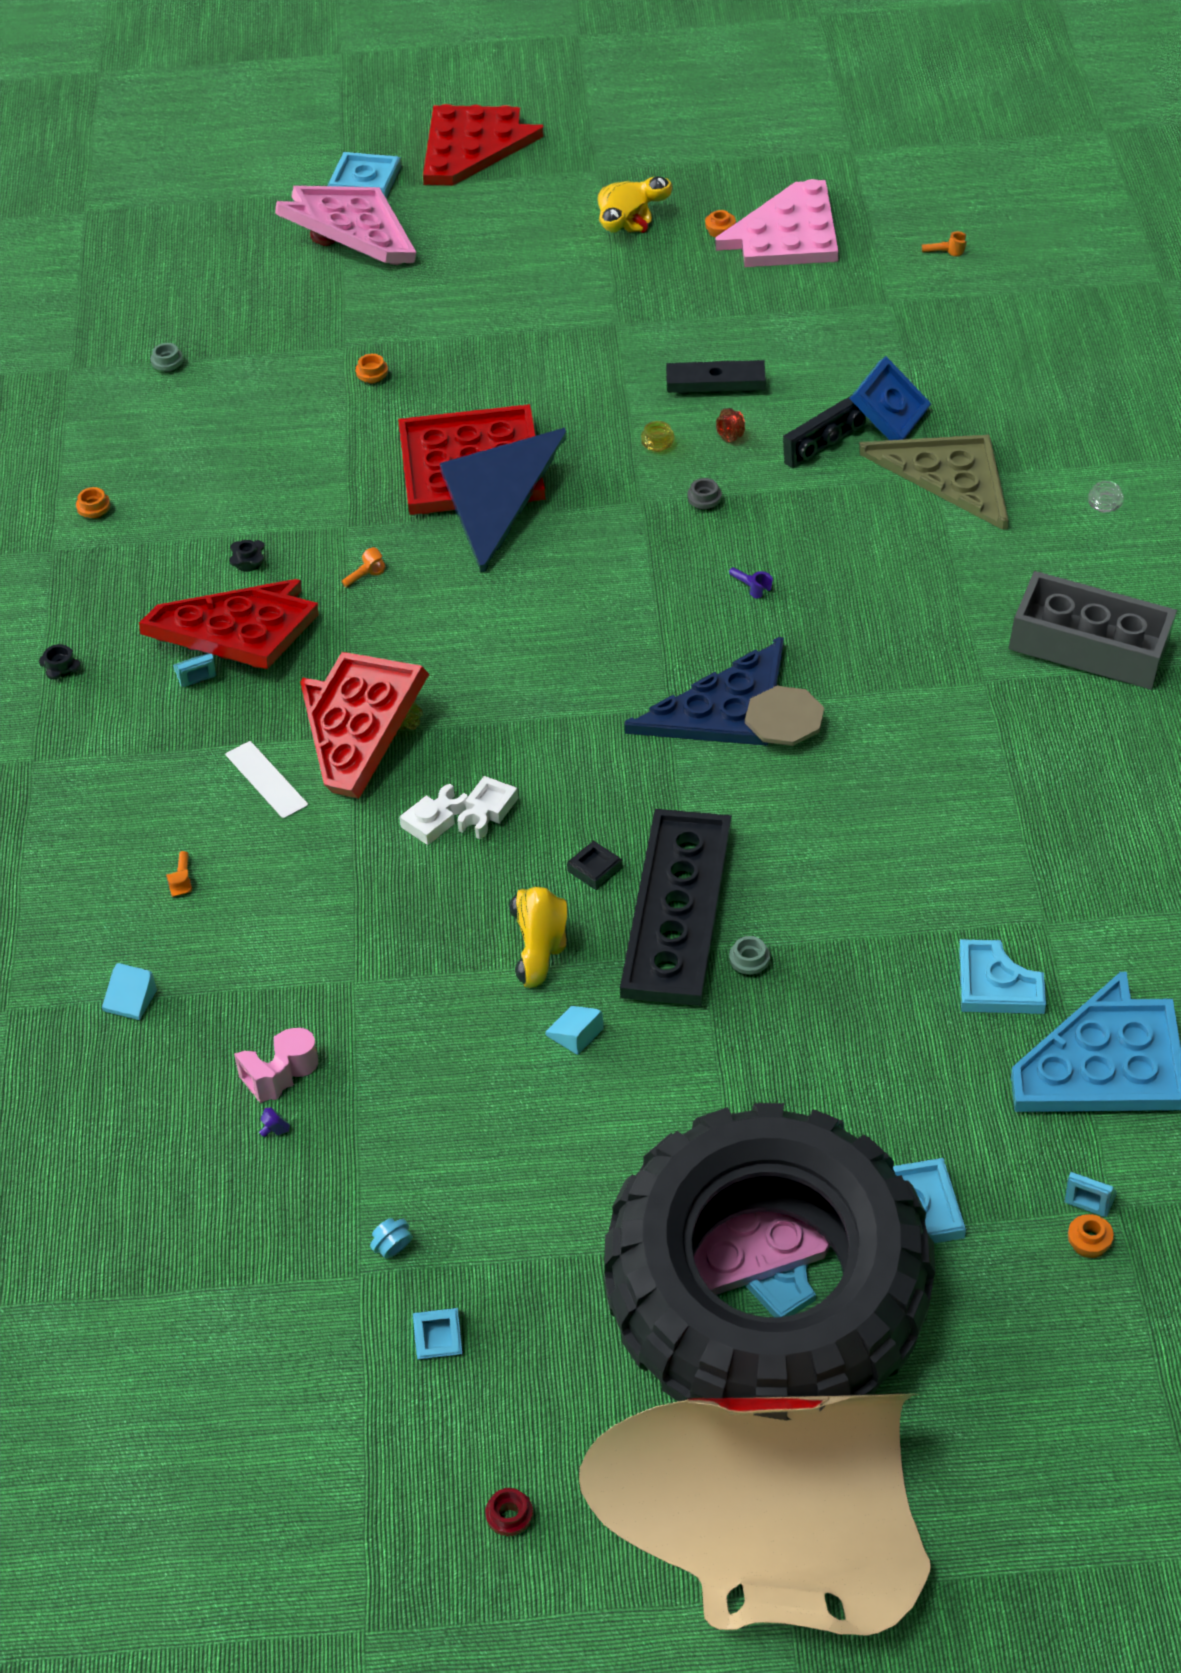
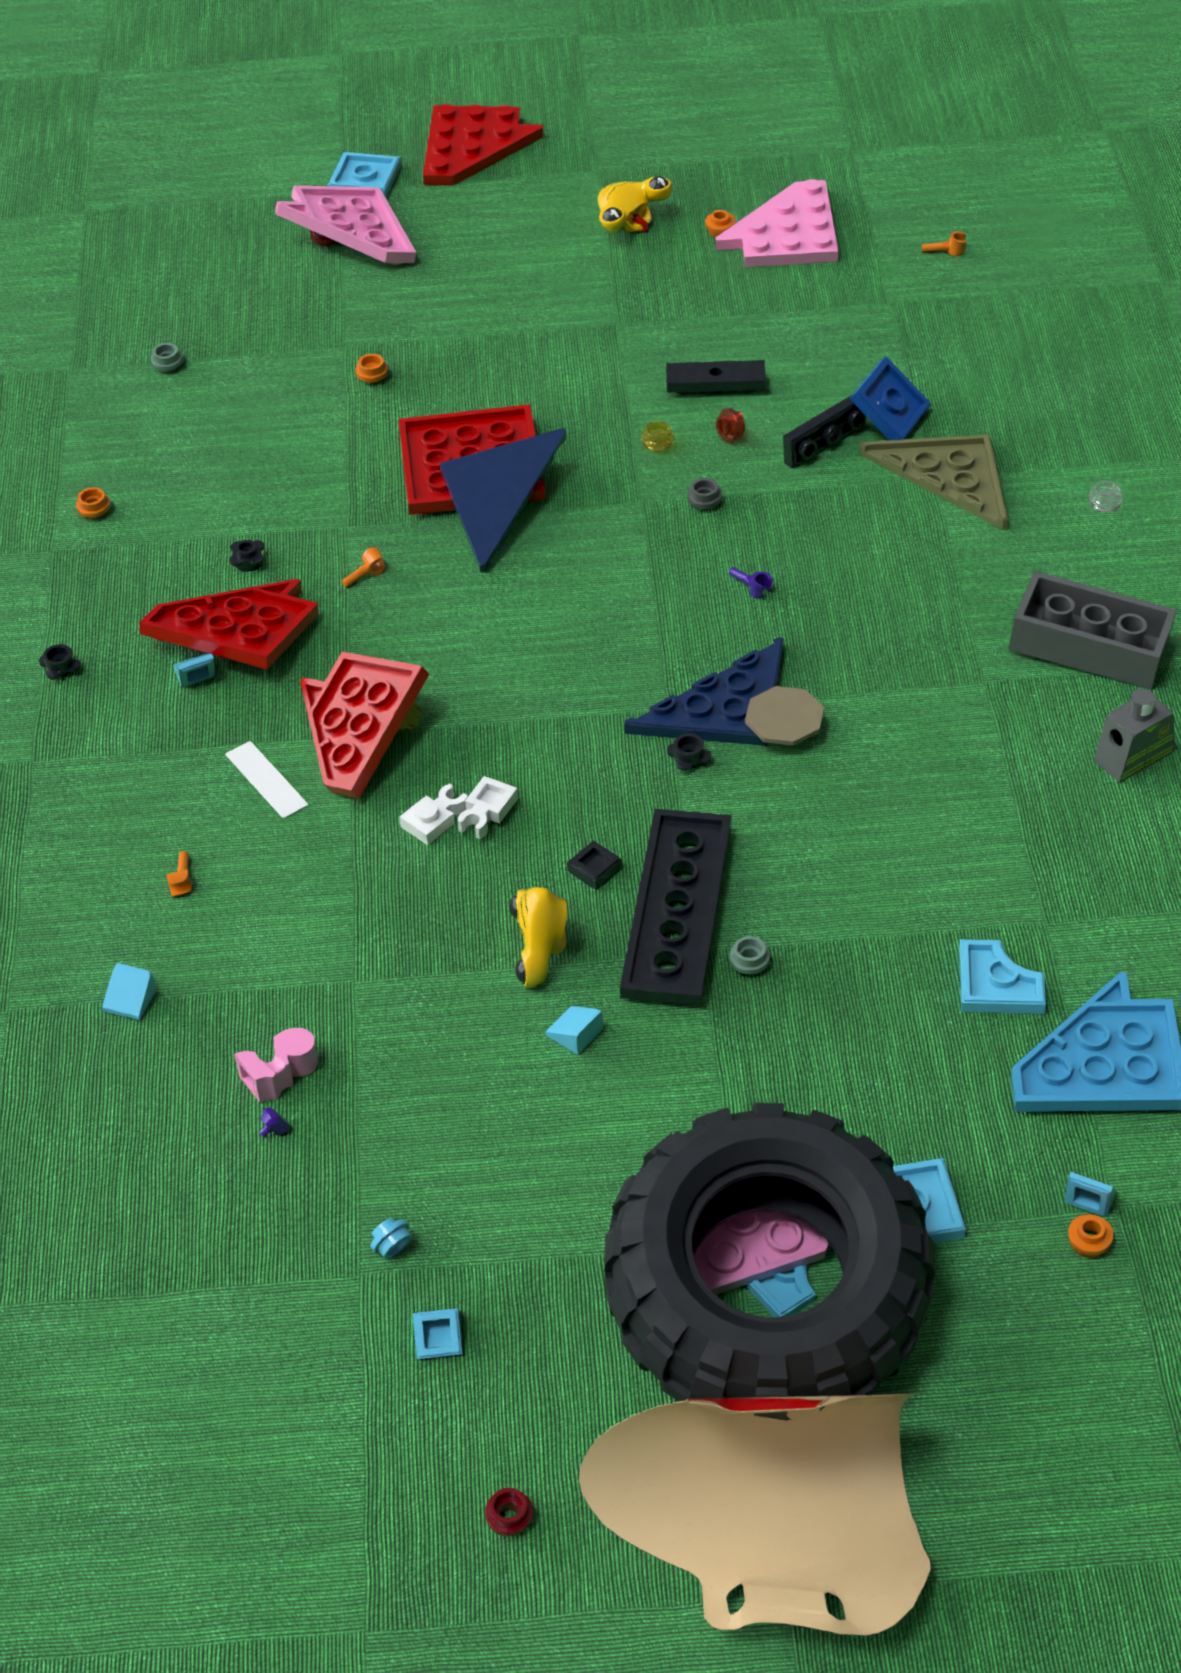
(688, 751): none -> black plate
(1135, 736): none -> dark grey torso

